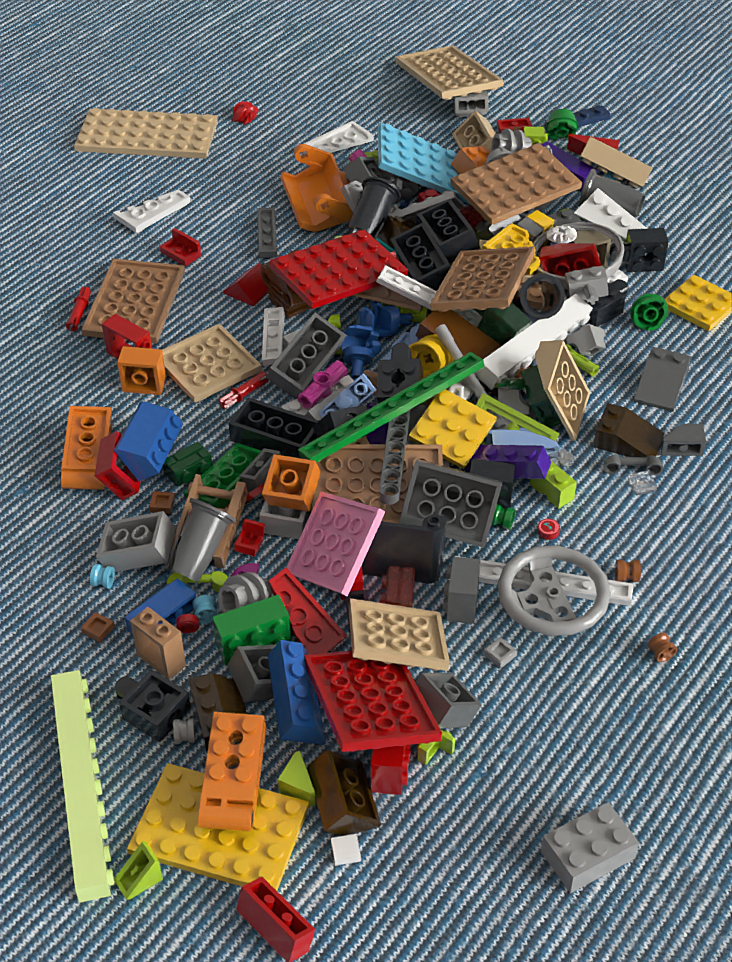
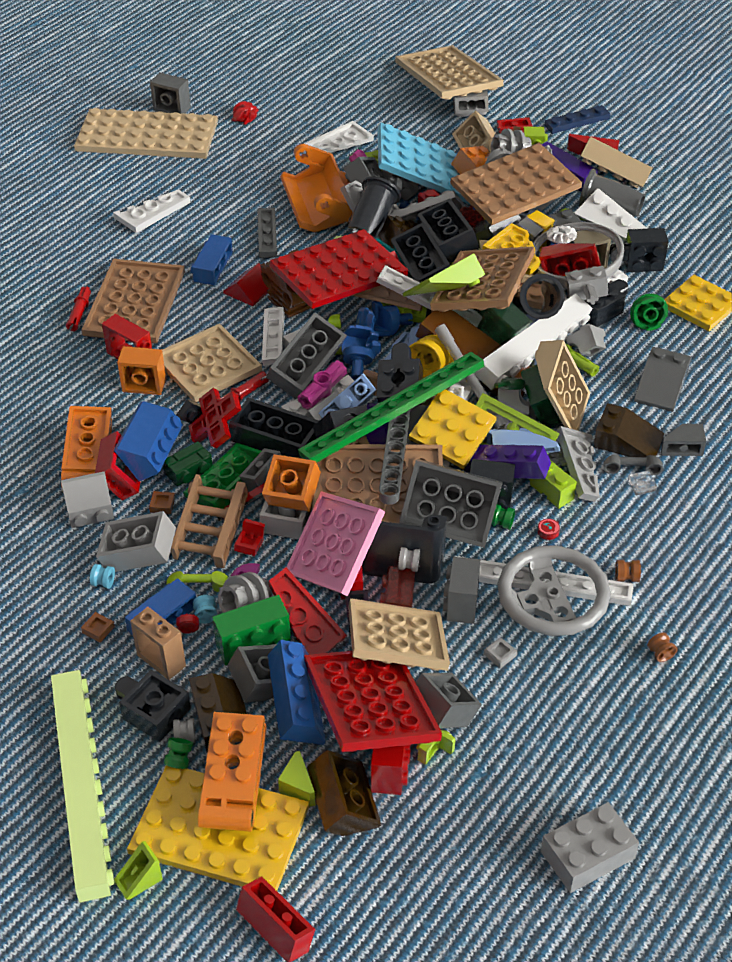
(87, 499): none -> light grey slope
(170, 94): none -> dark grey brick
(178, 753): none -> green wheel
(181, 248): red bracket -> none
(189, 411): none -> black bracket
(198, 540): dark grey piece -> none
(212, 259): none -> blue brick
(215, 417): none -> red plate
(345, 849): white tile -> none
(409, 559): none -> light grey wheel
(456, 276): none -> slope
(561, 124): green cone -> none
(578, 457): none -> light grey wing

